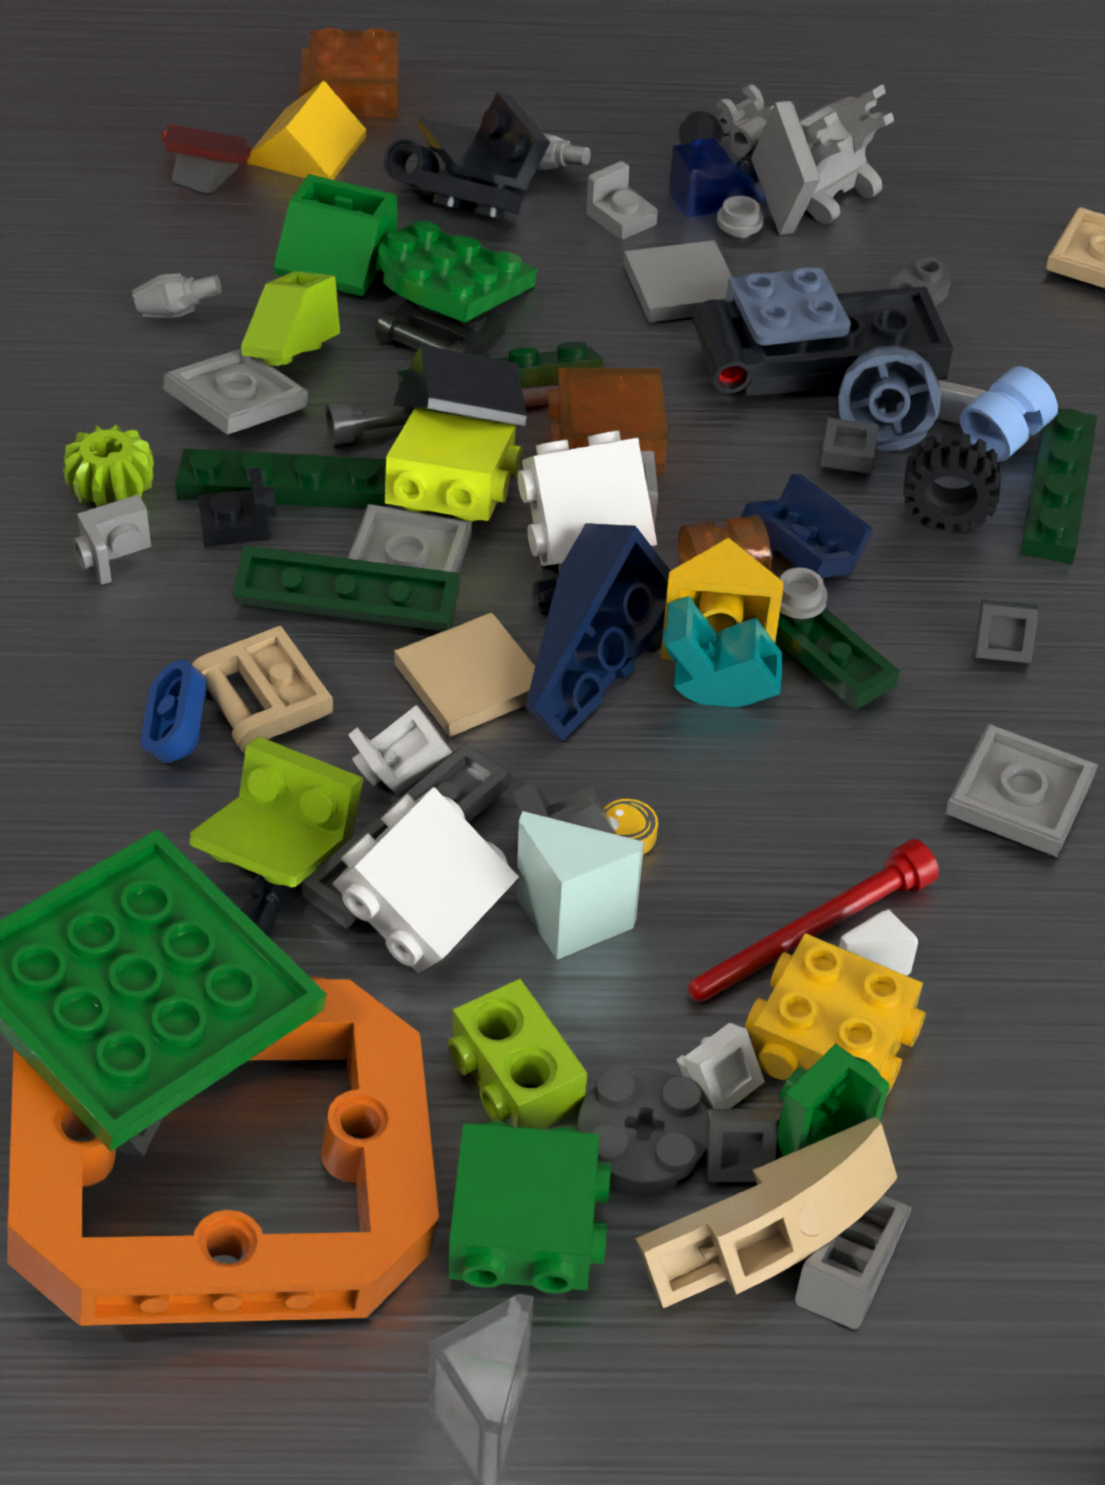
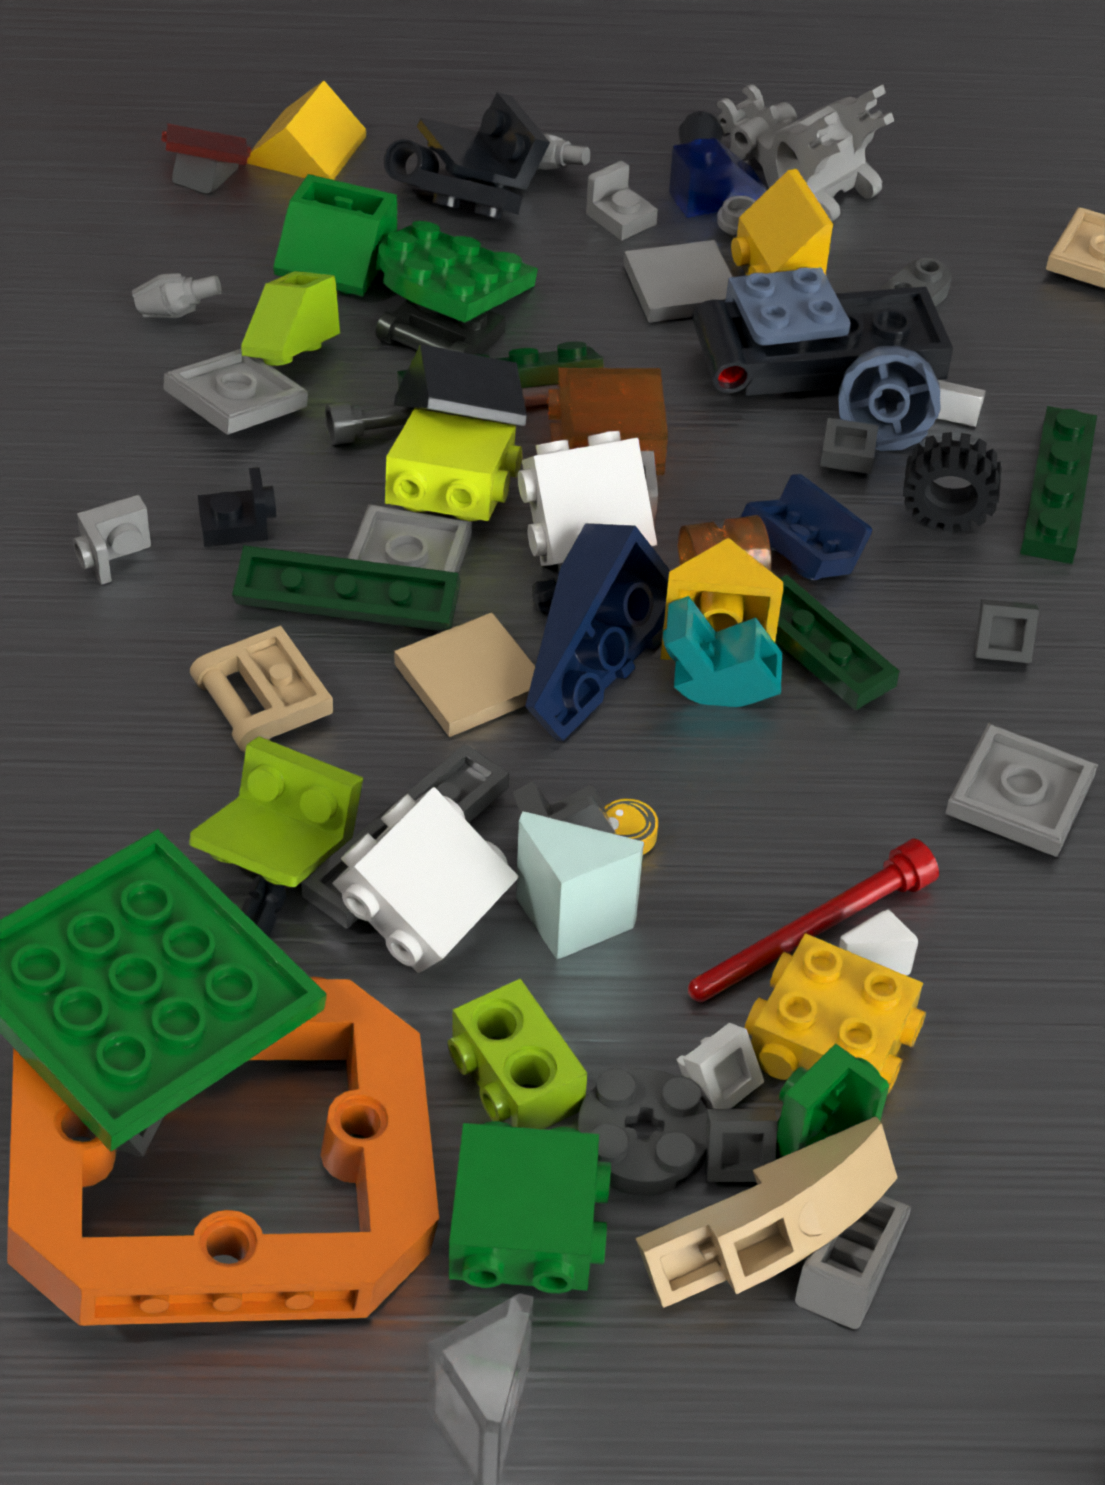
(108, 466): lime gear -> none
(174, 712): blue plate -> none
(294, 477): dark green plate -> none
(357, 67): clear orange brick -> none
(401, 751): white bracket -> none
(783, 230): none -> yellow slope
(785, 167): light grey tile -> none
(803, 593): light grey plate -> none
(1010, 412): light blue wheel -> none

